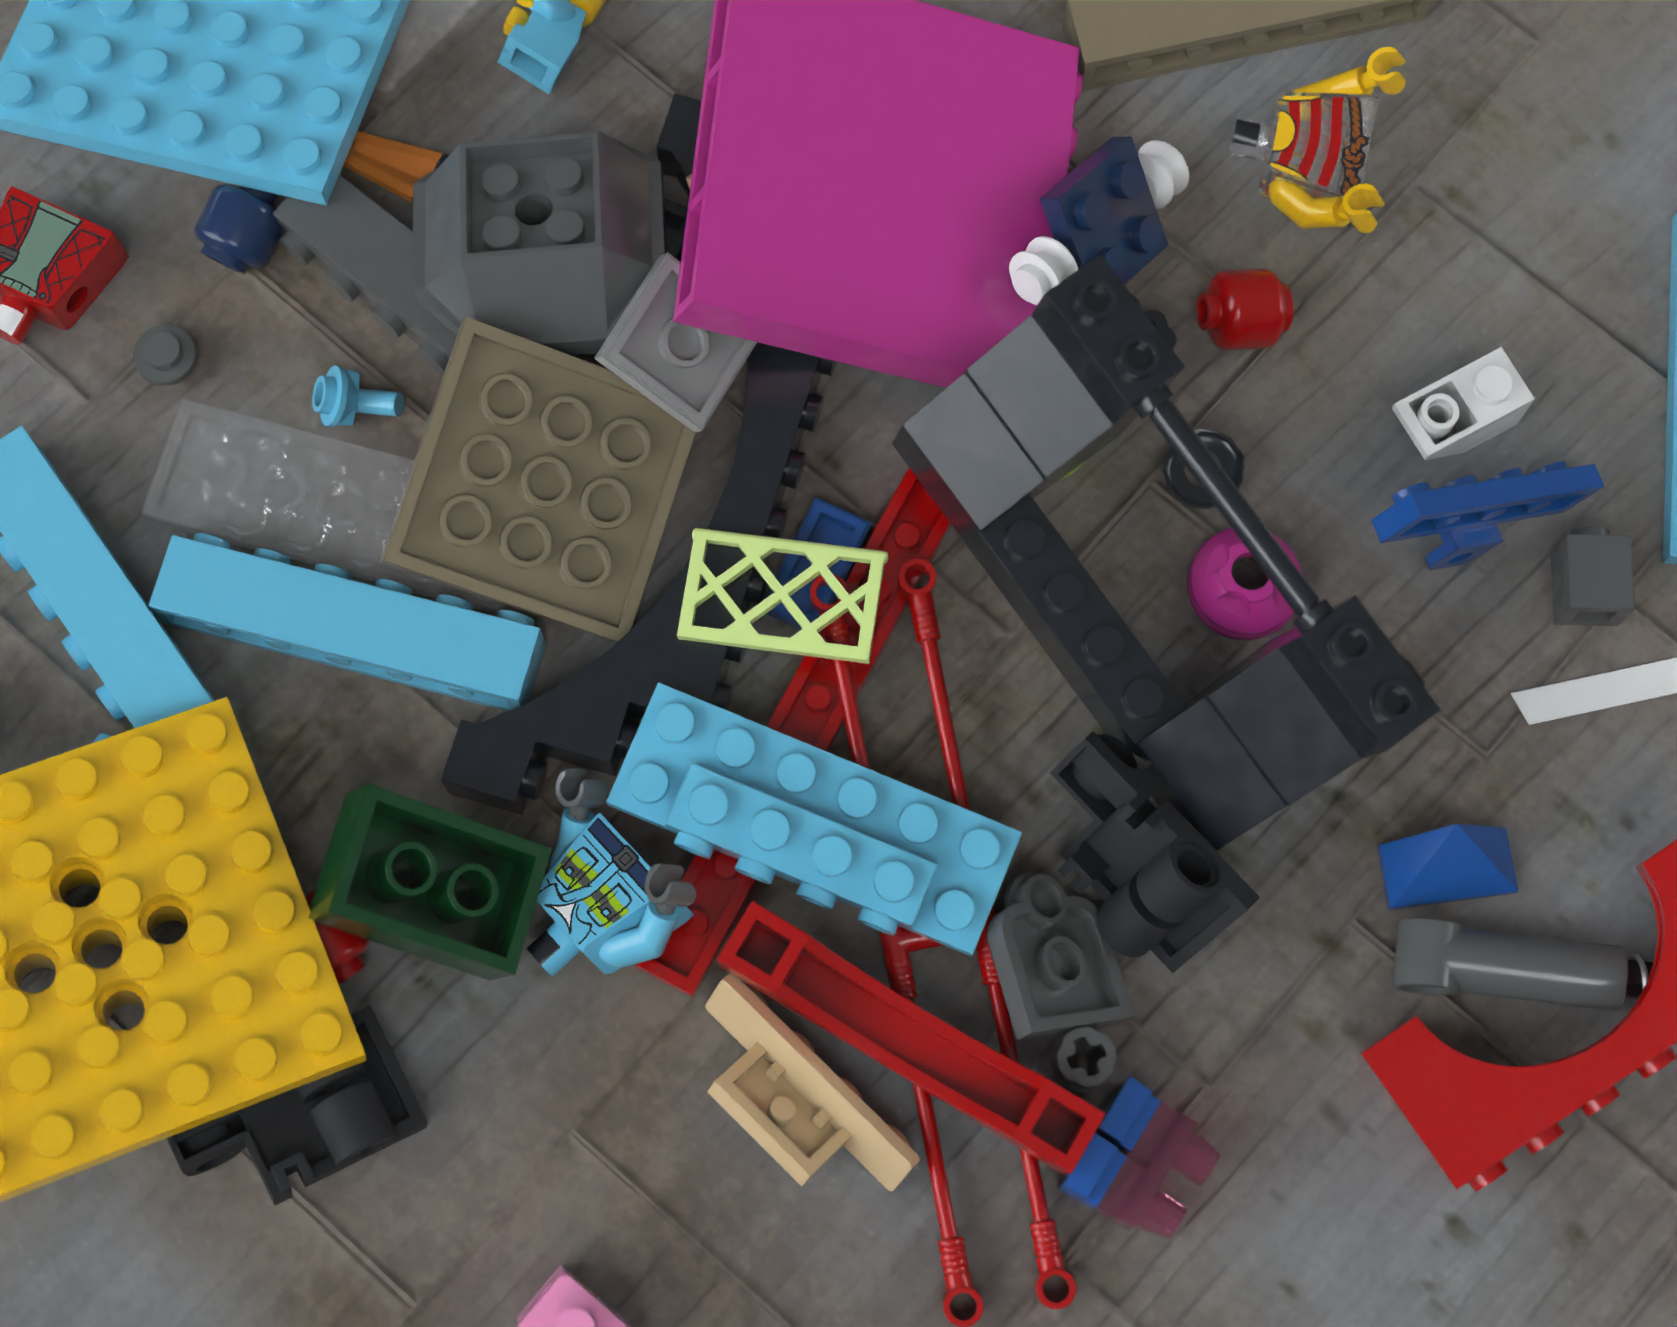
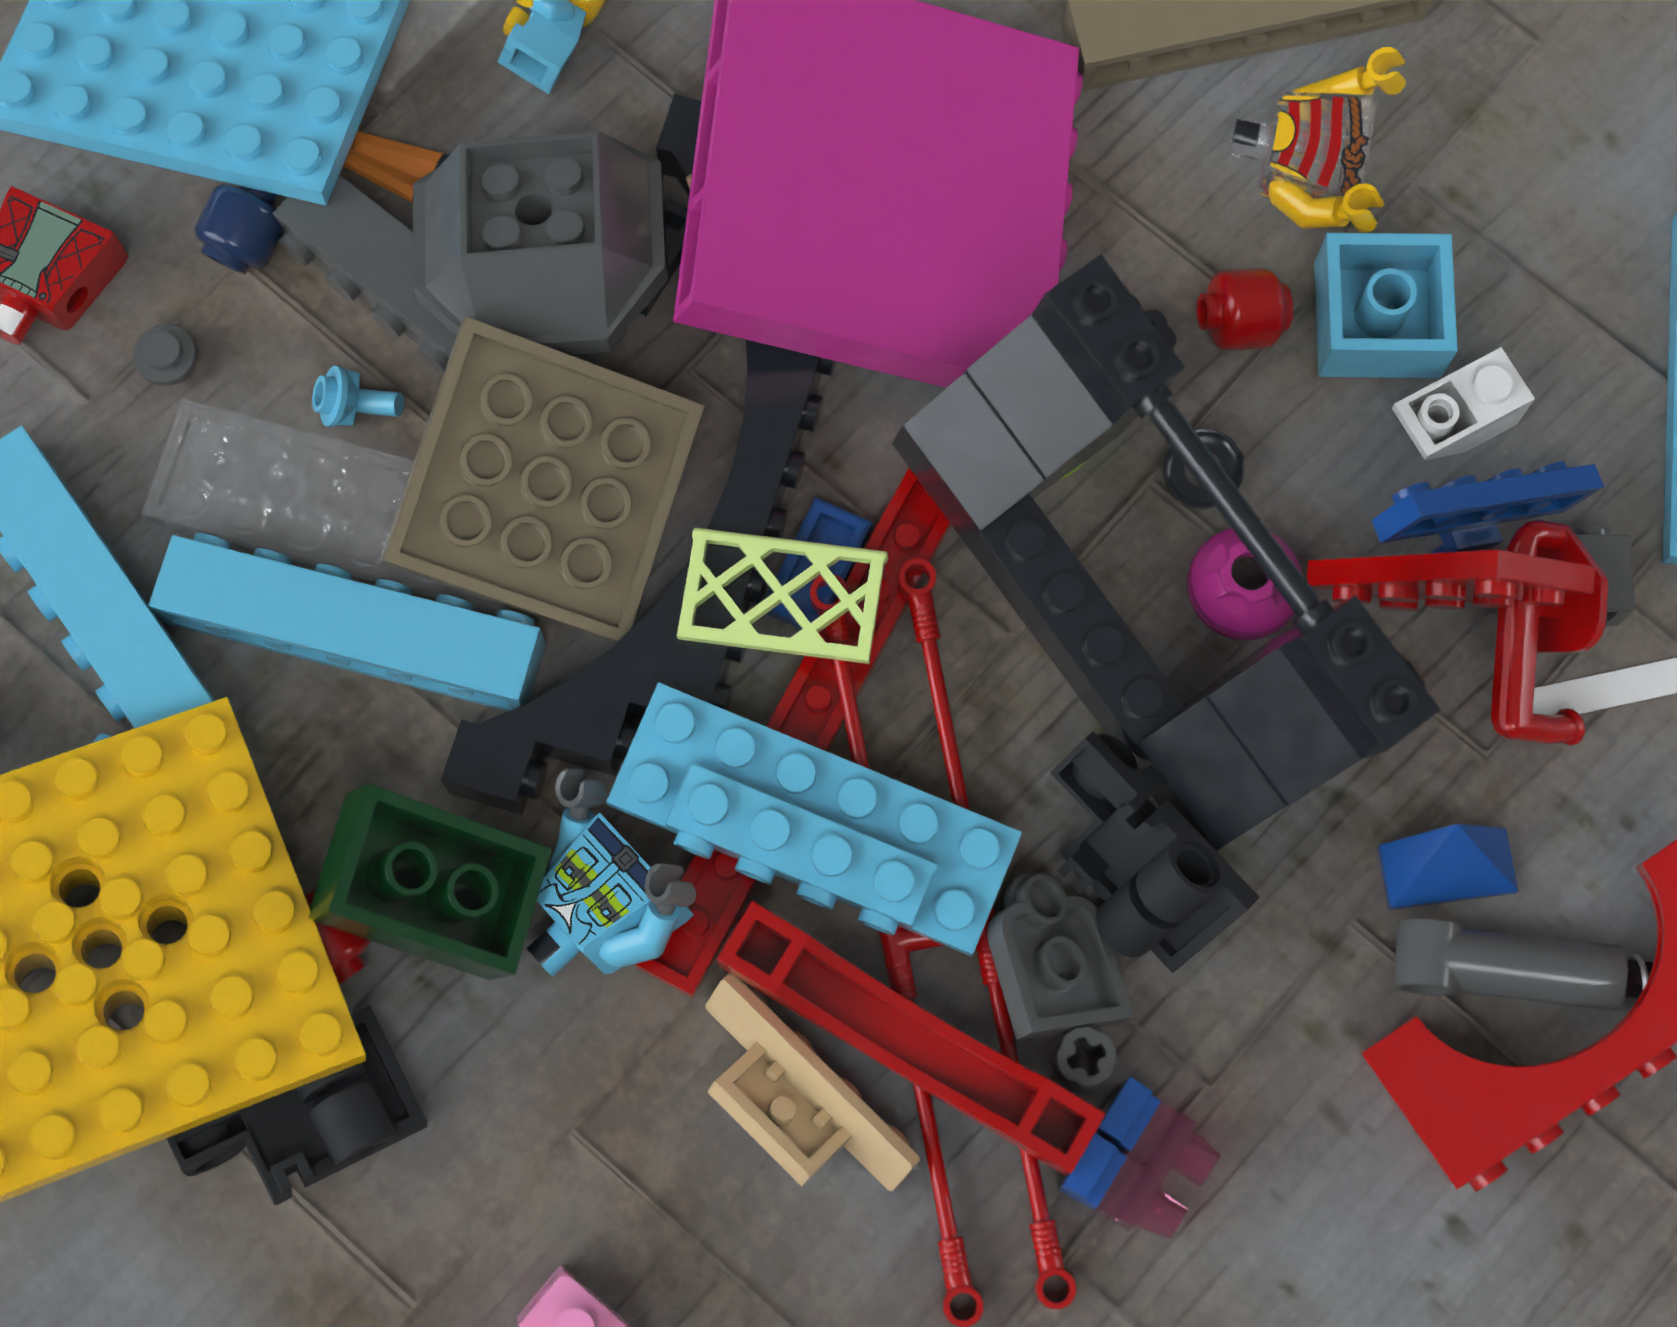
(671, 362): light grey tile -> none
(1103, 210): dark blue plate -> none
(1385, 305): none -> medium azure brick
(1546, 599): none -> red plate

